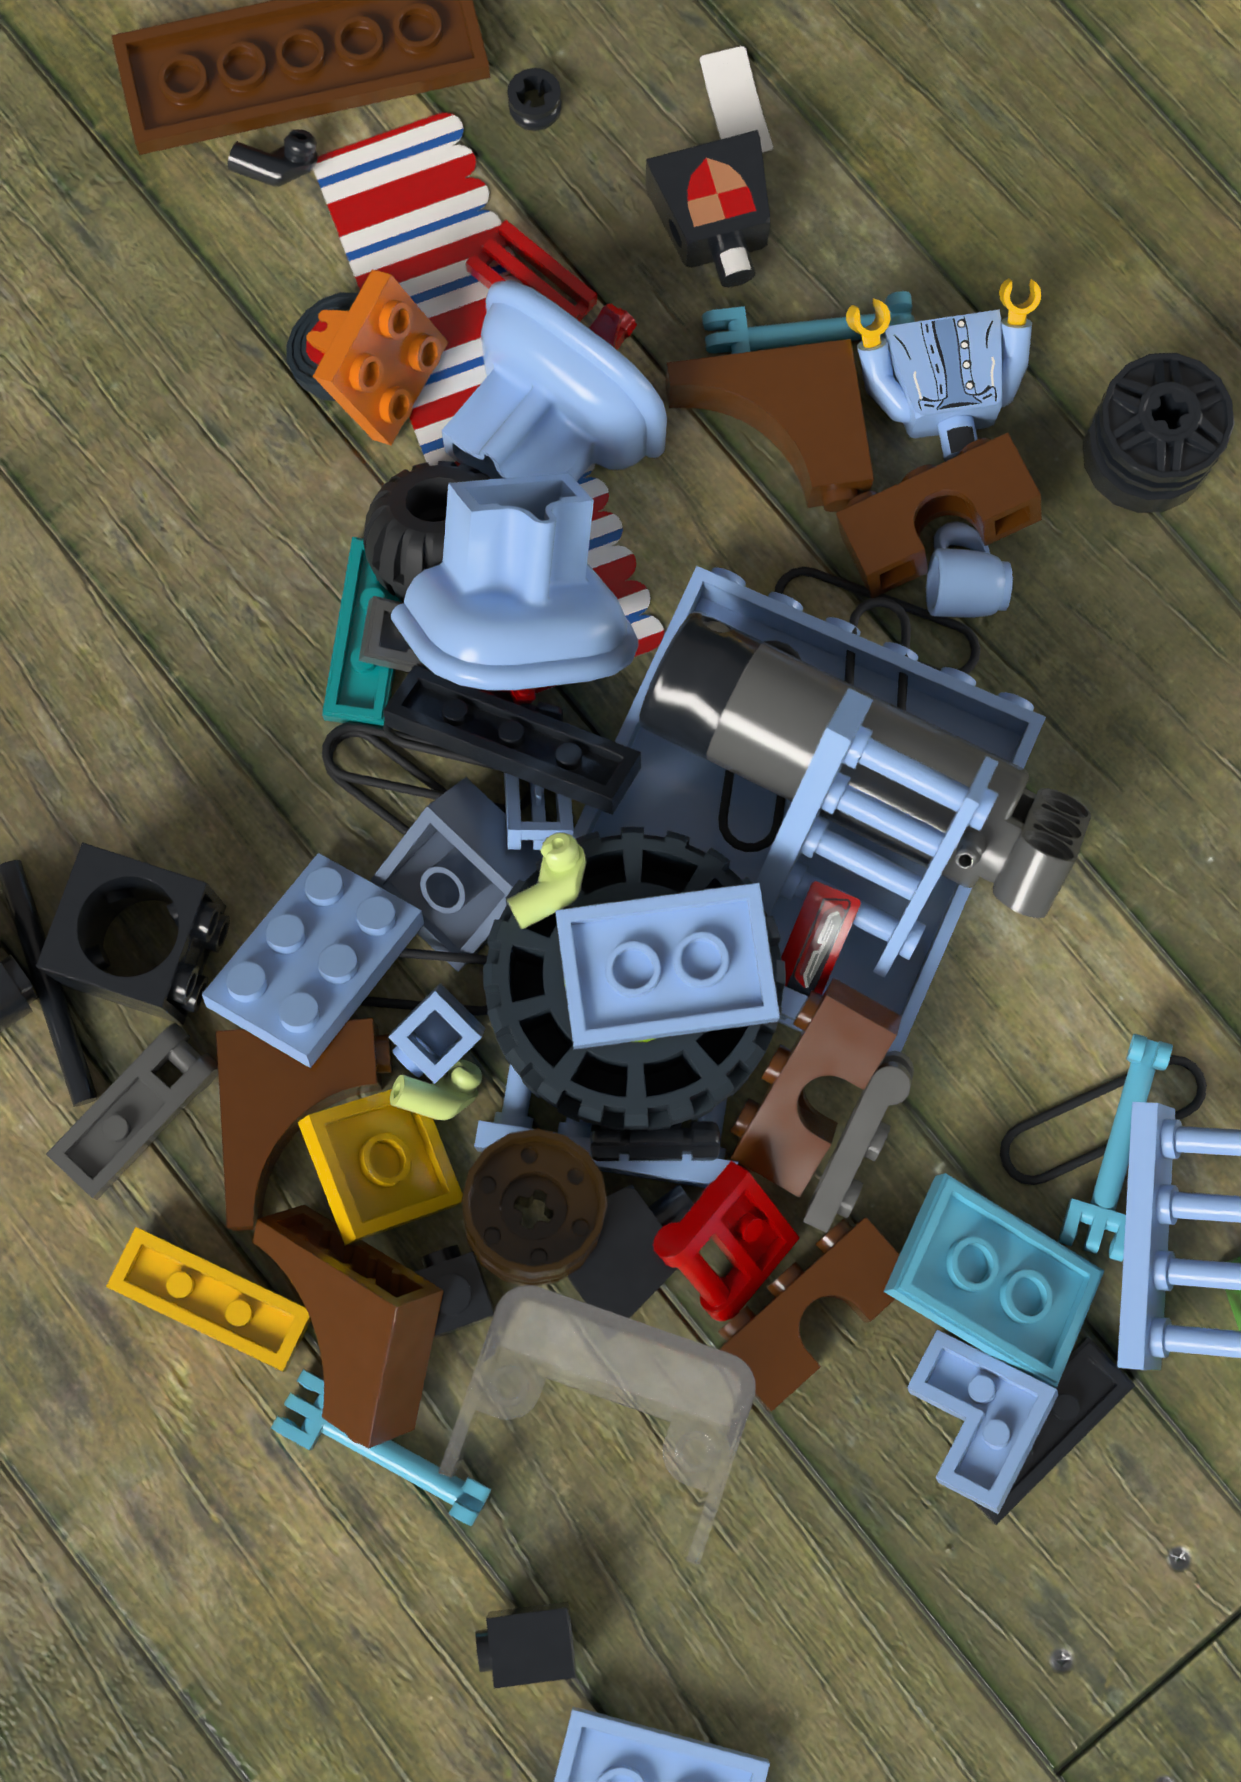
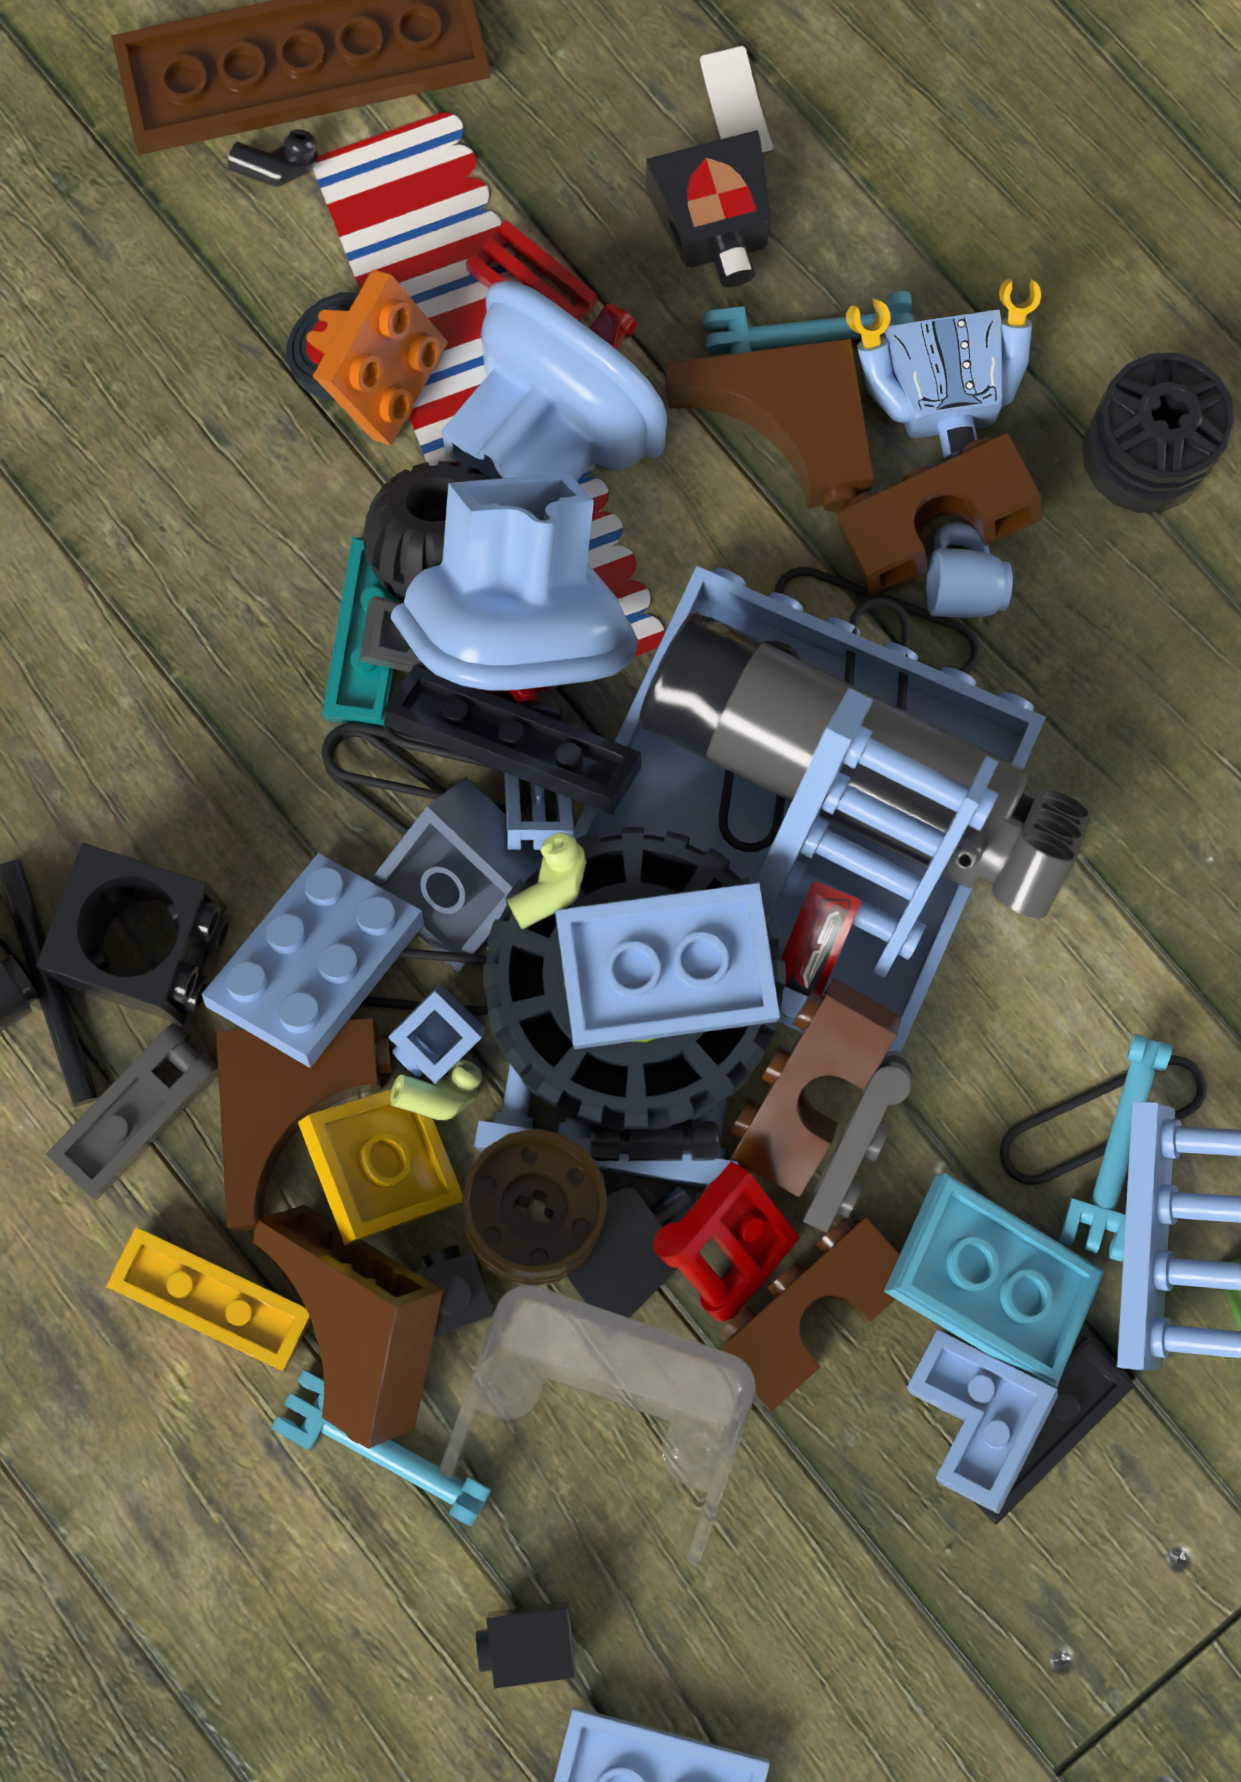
(534, 117): black bush -> none

